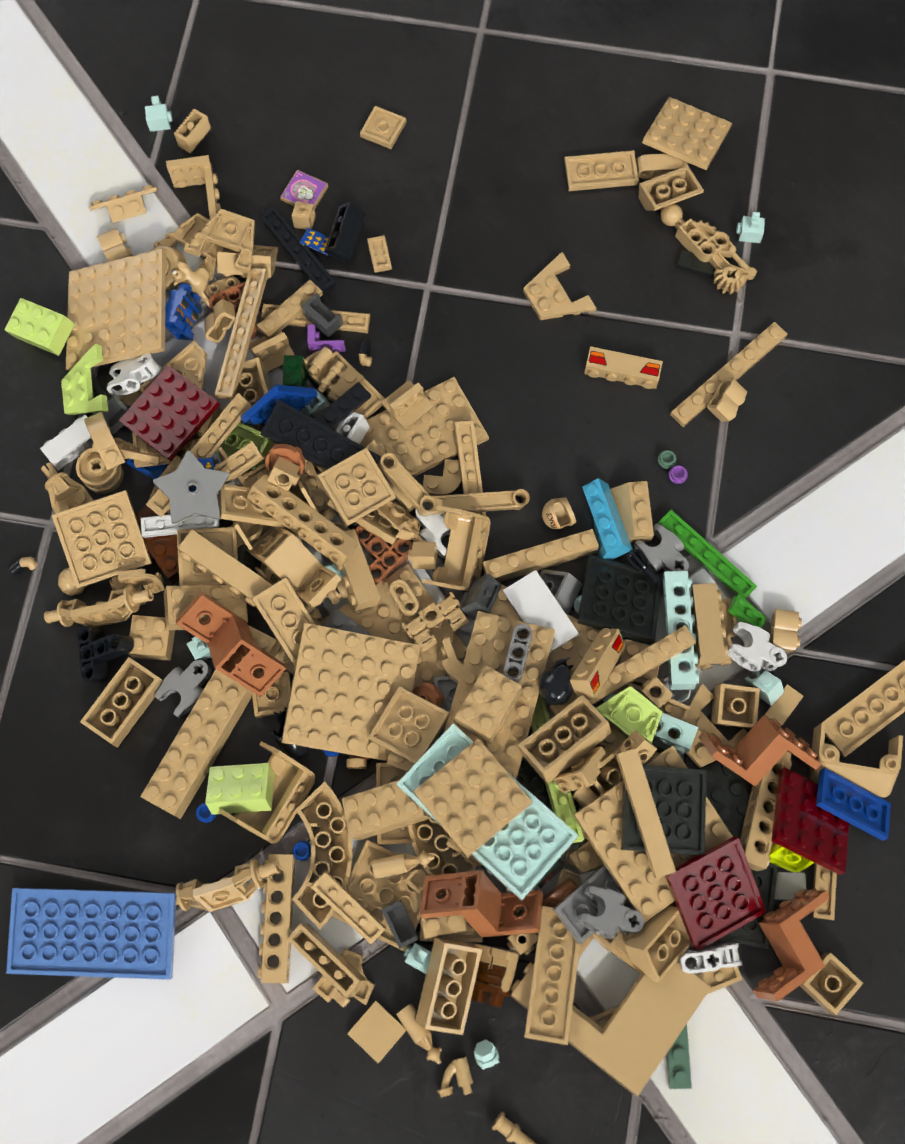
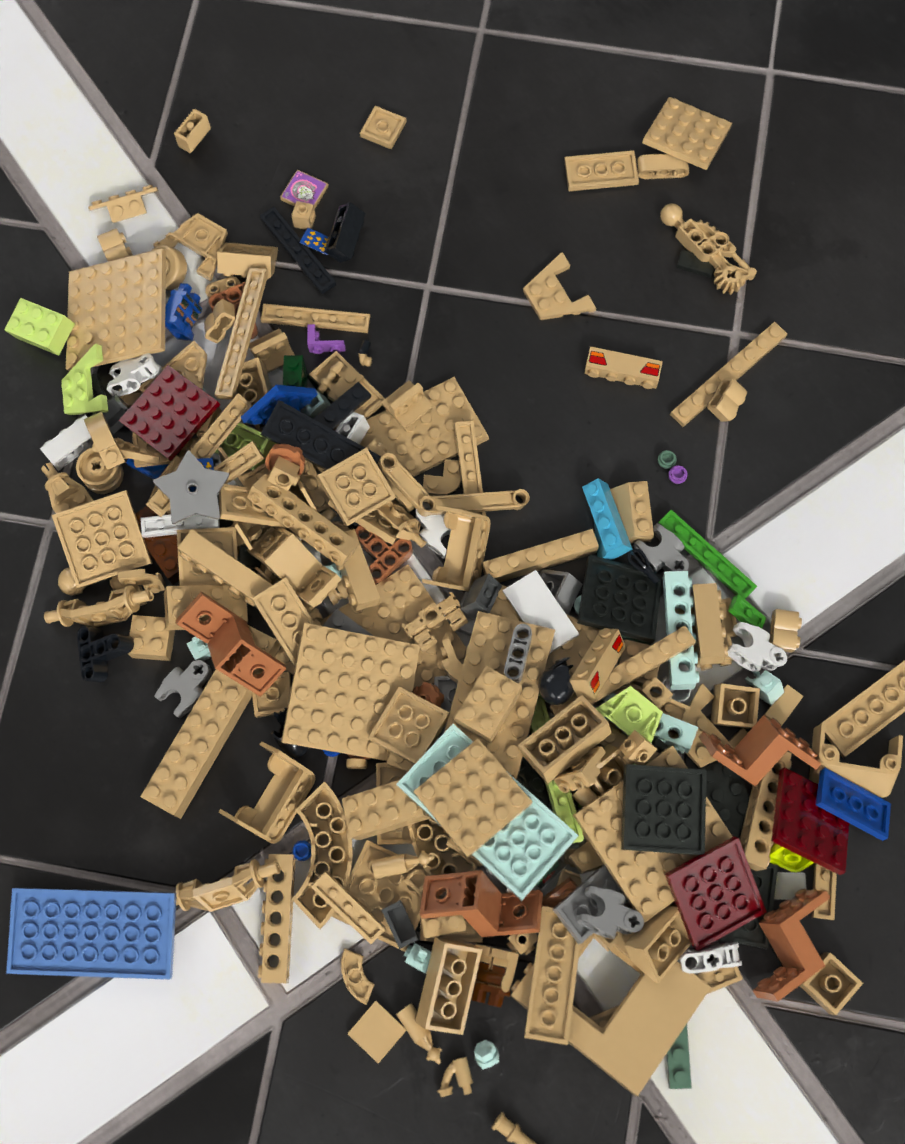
(23, 562): arm -> none
(122, 702): tan brick -> none
(158, 115): light aqua brick -> none
(196, 172): tan bracket -> none
(196, 279): tan animal -> none
(204, 814): blue plate -> none
(230, 232): tan wing -> none
(240, 788): yellowish green brick -> none
(288, 310): tan plate -> none
(318, 360): tan plant -> none
(321, 316): dark grey panel -> none
(327, 960): tan brick -> none
(329, 992): tan plate -> none
(379, 254): tan plate -> none
(405, 598): tan plate -> none
(423, 555): tan brick -> none
(558, 513): tan helmet -> none
(645, 813): tan tile -> none
(669, 189): tan slope -> none
(751, 228): light aqua brick -> none

